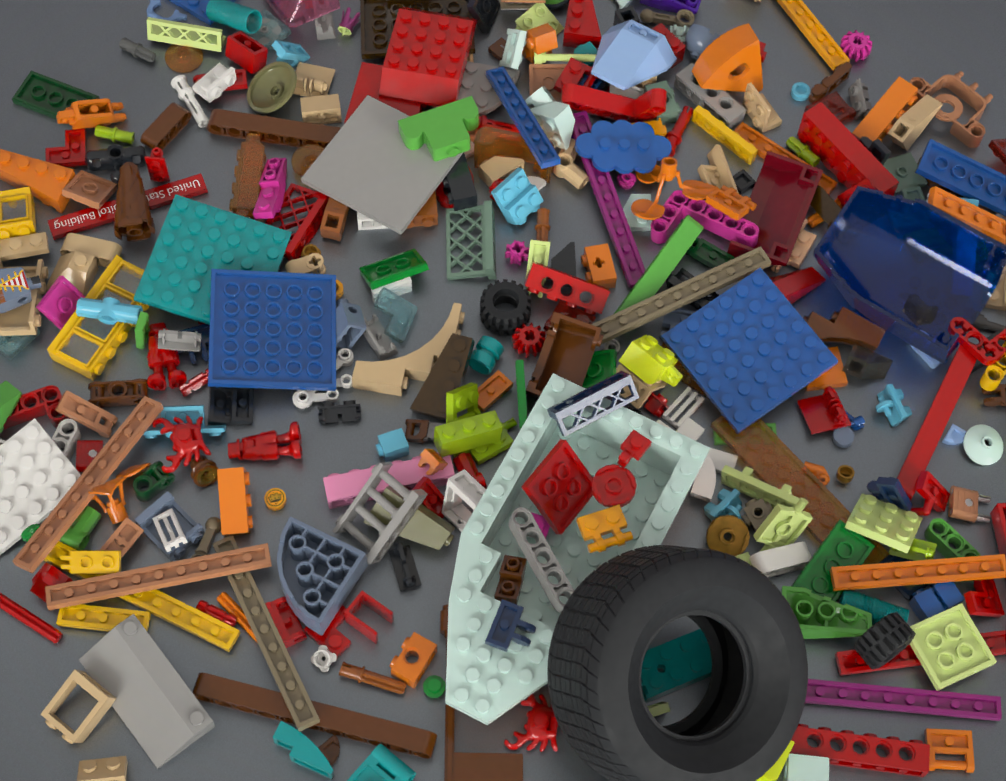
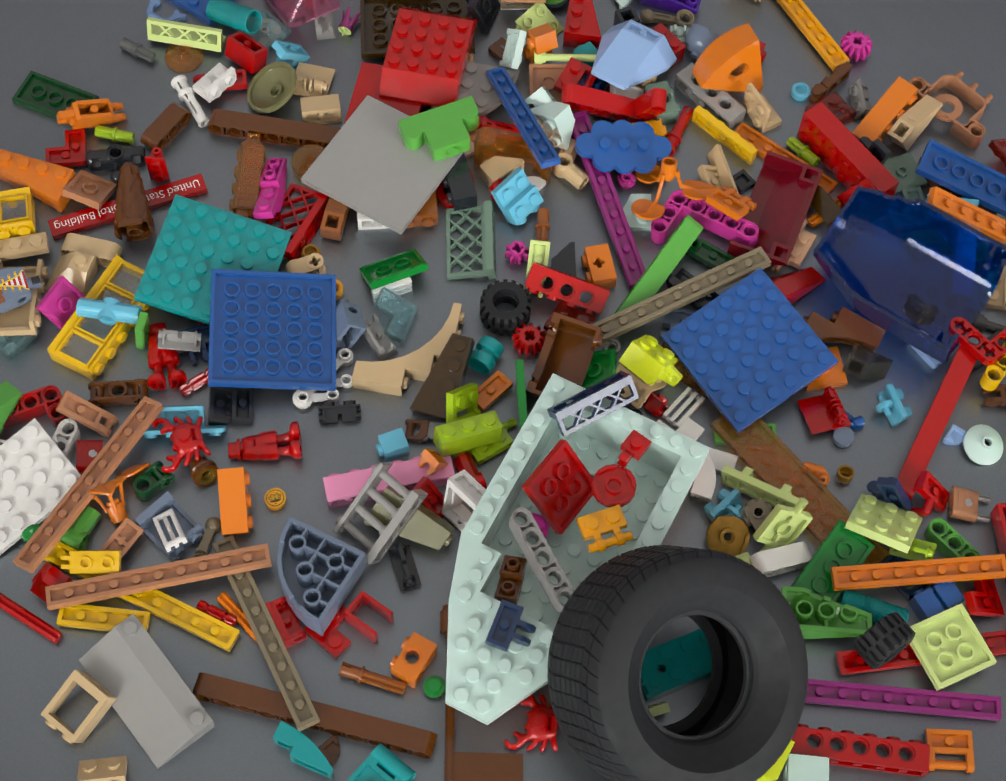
(317, 658): white plate -> none

